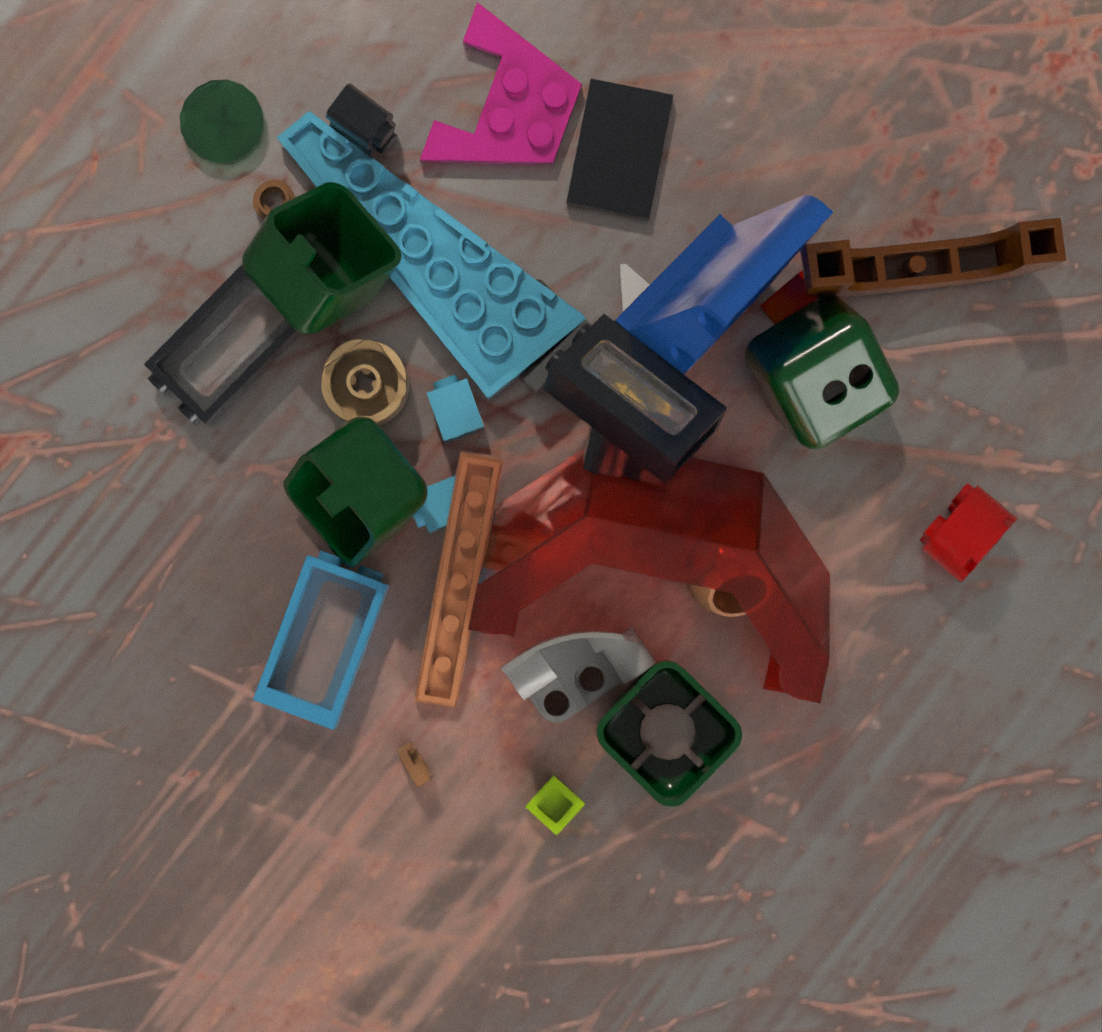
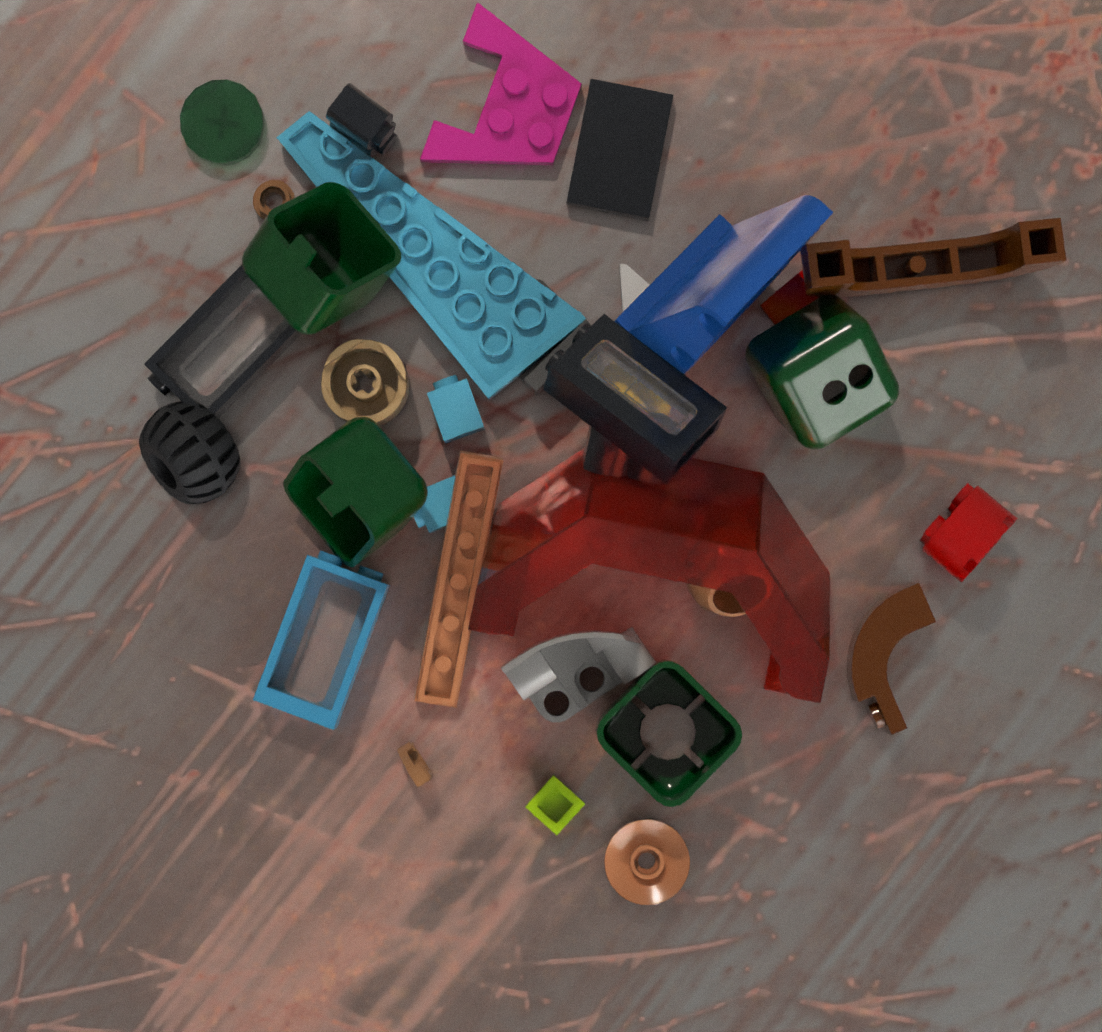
(189, 452): none -> black wheel
(649, 884): none -> nougat dish
(871, 647): none -> reddish brown arch

